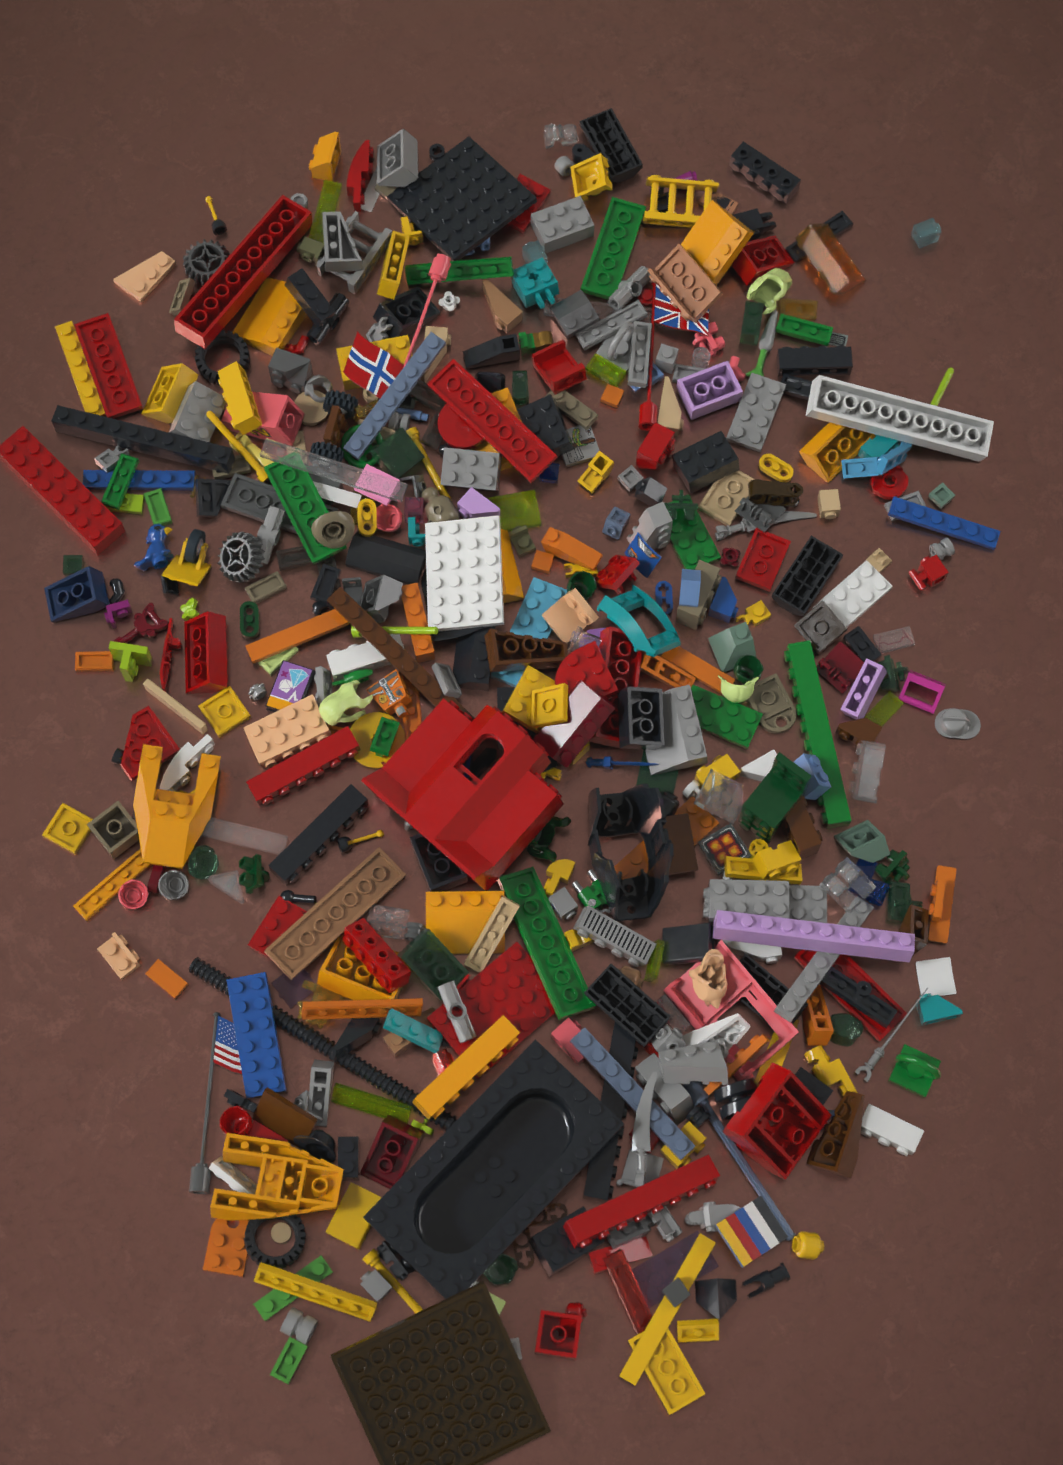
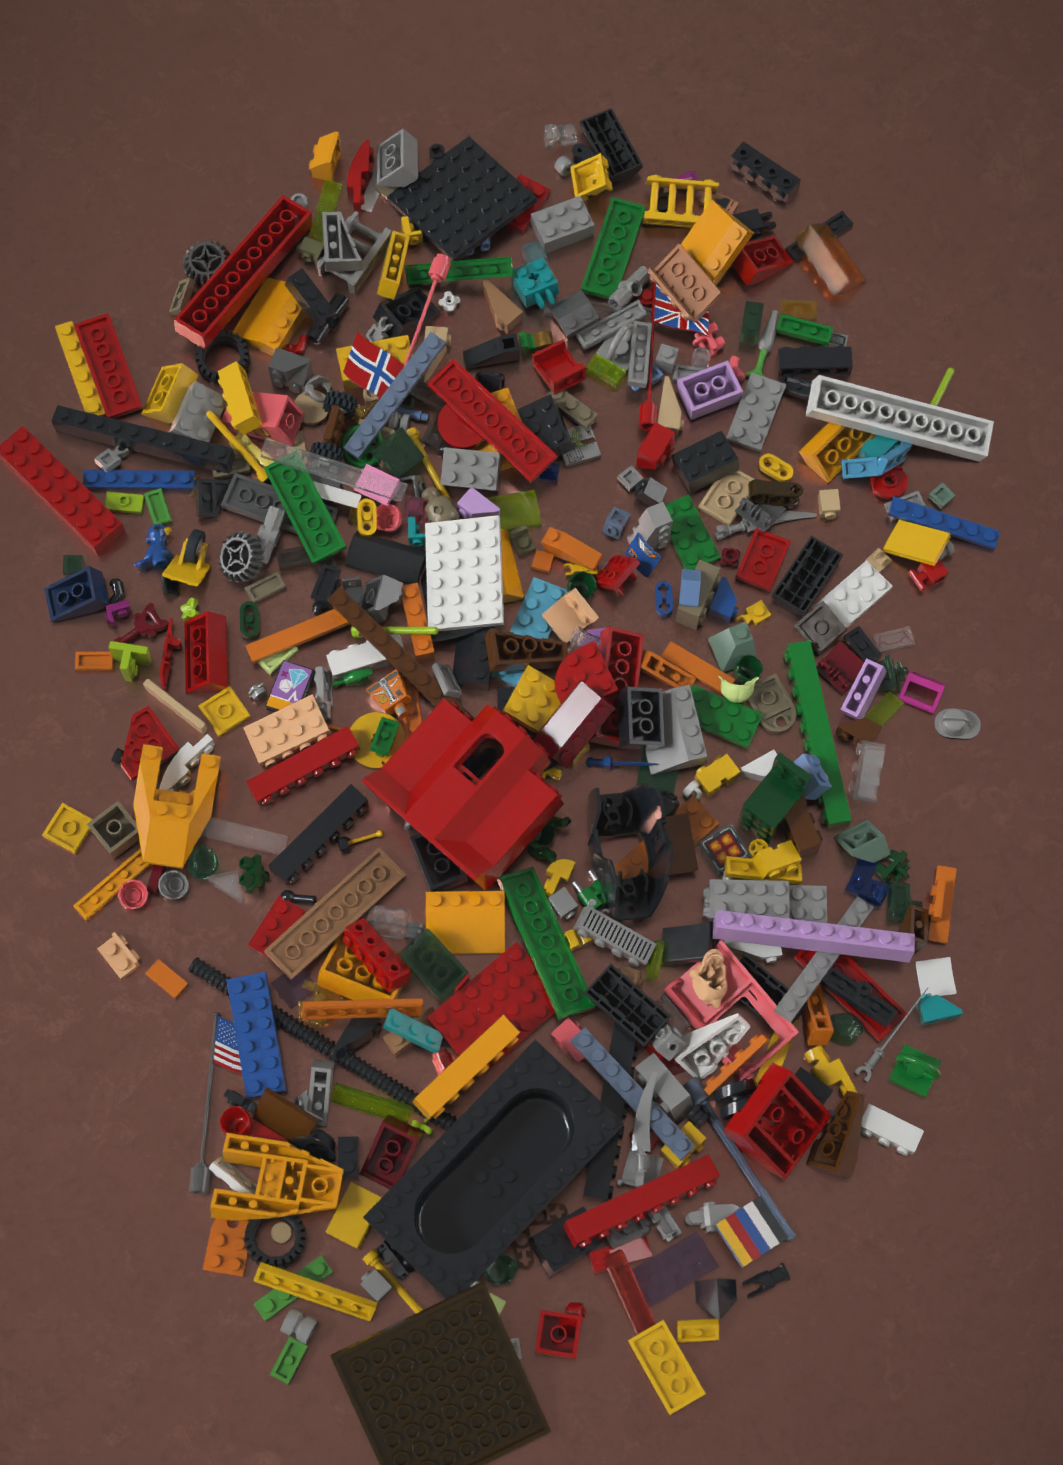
(120, 481): green tile -> none
(145, 276): light nougat wing -> none
(218, 225): black hinge -> none
(333, 529): dark tan hat -> none
(335, 704): yellowish green hair -> none
(461, 1024): light grey piece -> none
(491, 934): tan plate -> none
(520, 387): clear green leg -> none
(549, 706): yellow tile -> none
(598, 470): yellow brick -> none
(612, 396): orange tile -> none
(618, 612): teal wedge -> none
(665, 1312): yellow sticker -> none
(676, 1292): dark grey slope -> none
(689, 508): clear green hips -> none
(694, 1063): light grey wedge -> none
(721, 796): clear slope -> none
(770, 288): yellowish green hair -> none
(807, 1245): yellow head -> none
(847, 876): clear piece -> none
(916, 542): none -> yellow tile
(926, 233): clear light blue brick -> none

